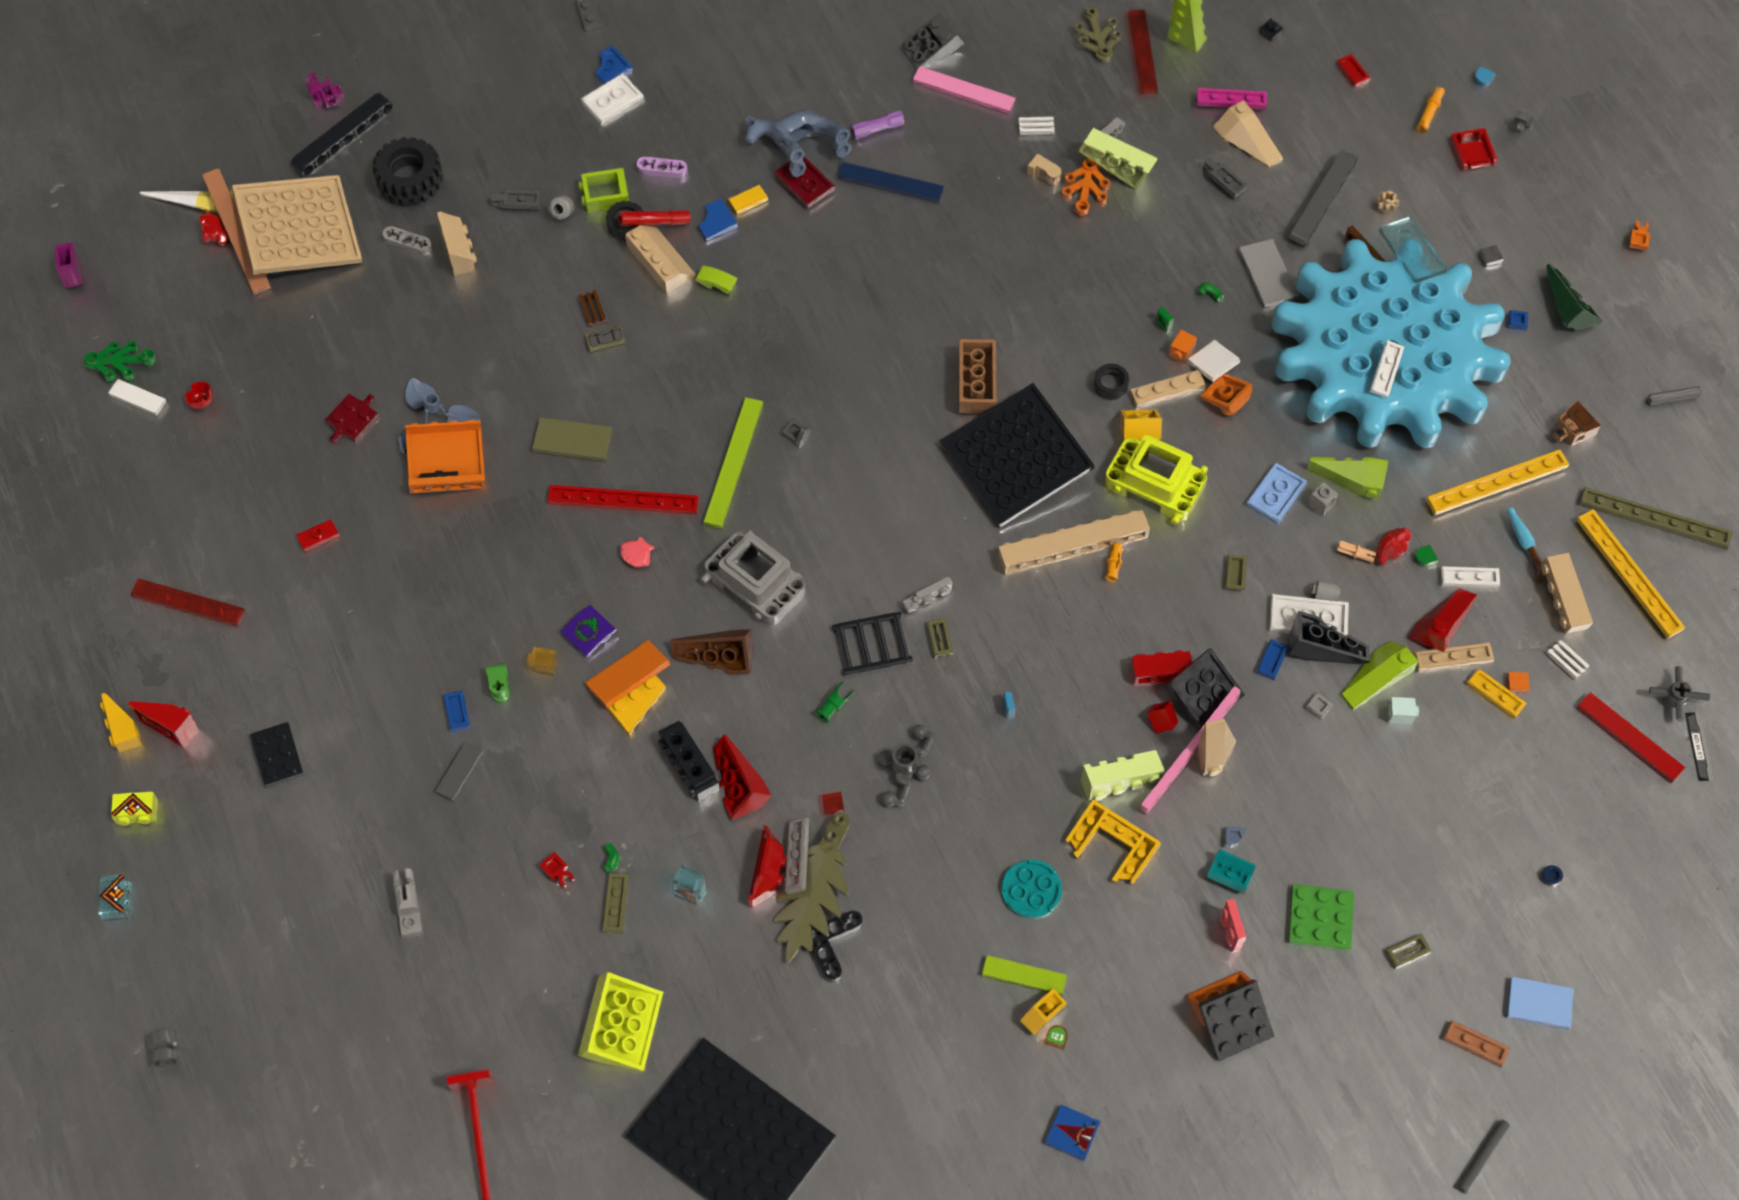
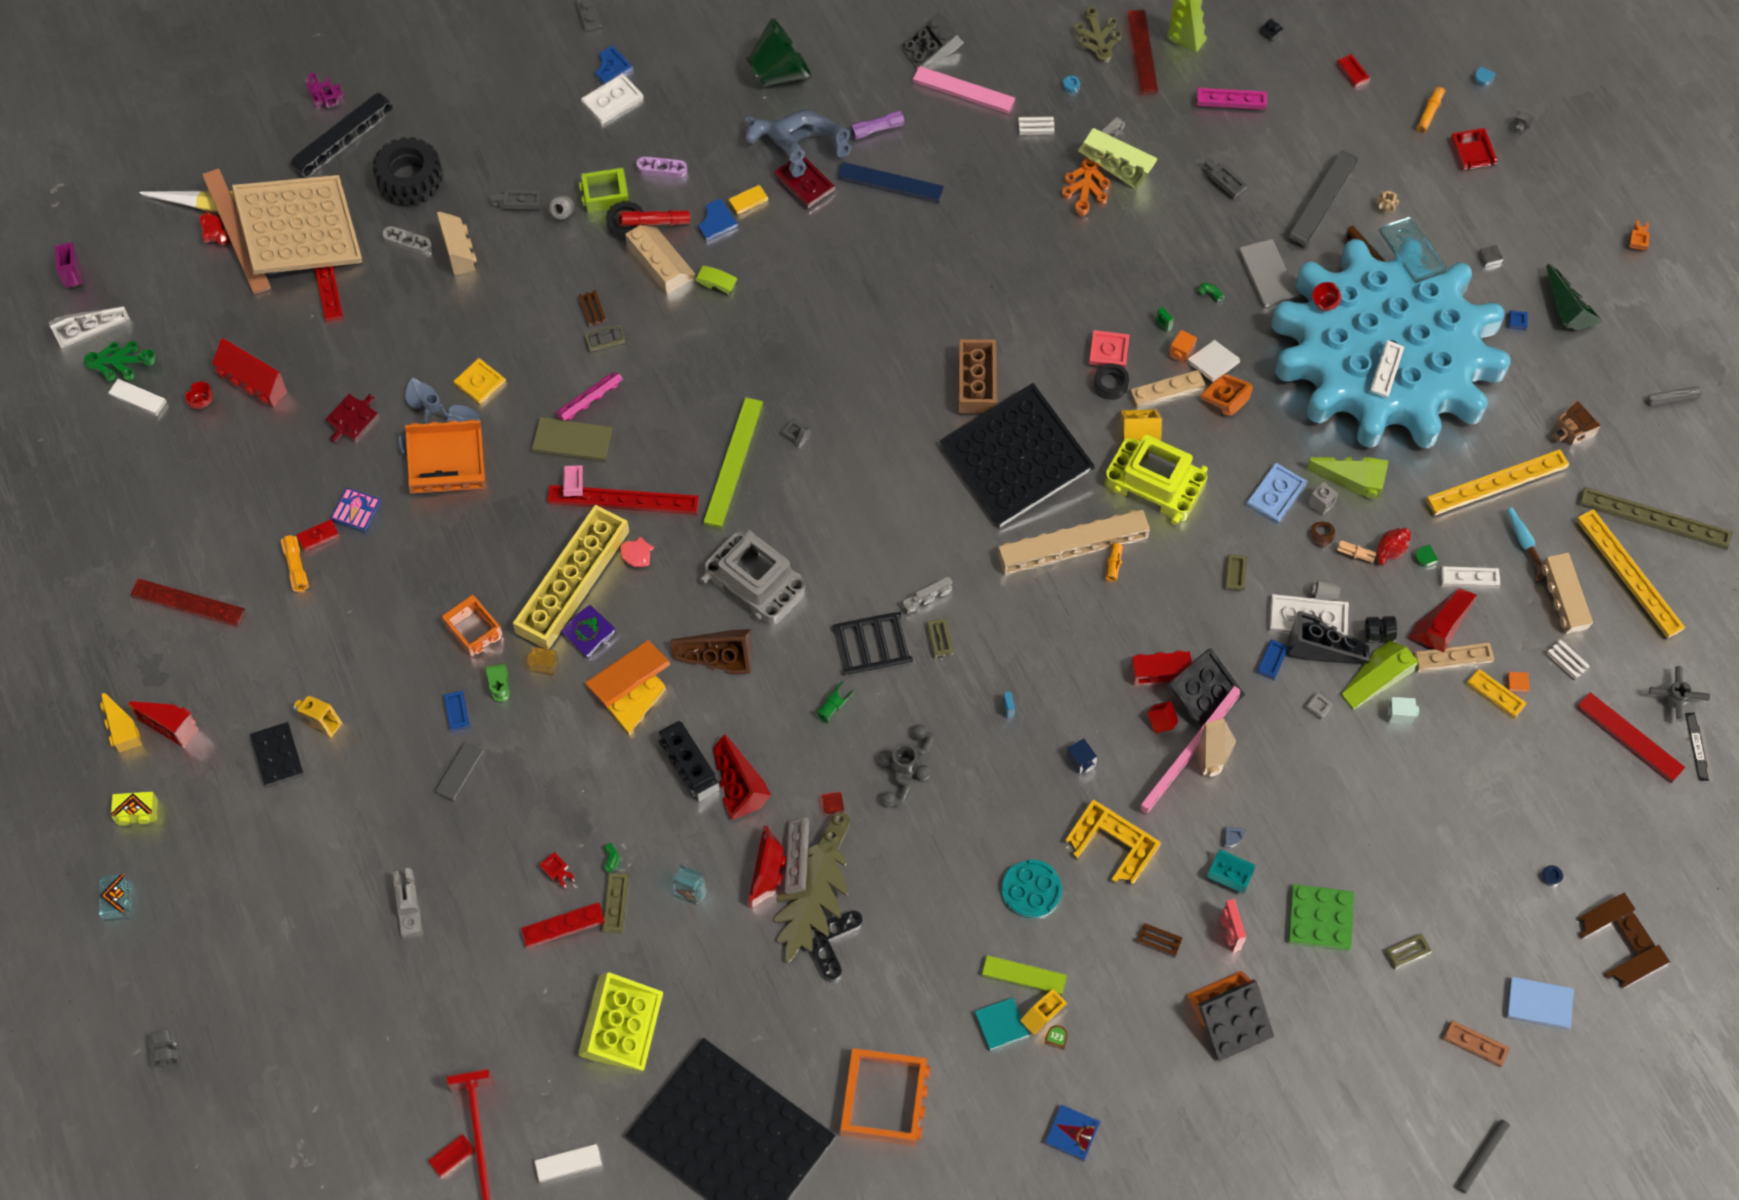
(78, 326): none -> white wedge
(248, 373): none -> red slope
(297, 574): none -> light orange axle
(312, 712): none -> yellow torso
(329, 293): none -> red tile
(355, 510): none -> tile
(452, 1156): none -> red tile
(464, 610): none -> orange window
(479, 381): none -> yellow tile
(563, 925): none -> red plate
(568, 1163): none -> white tile
(571, 577): none -> light yellow brick
(573, 480): none -> bright pink tile
(593, 393): none -> dark pink plate
(775, 57): none -> dark green cone
(879, 1134): none -> orange window
(1001, 1024): none -> teal tile
(1044, 169): tan leg -> none
(1071, 84): none -> dark azure tile
(1082, 756): none -> dark blue brick
(1109, 348): none -> coral plate
(1121, 775): yellowish green wedge -> none
(1146, 927): none -> reddish brown tile
(1245, 131): tan wedge -> none
(1322, 540): none -> reddish brown piece
(1326, 296): none -> red hair
(1387, 625): none -> black wheel
(1620, 912): none -> reddish brown wedge

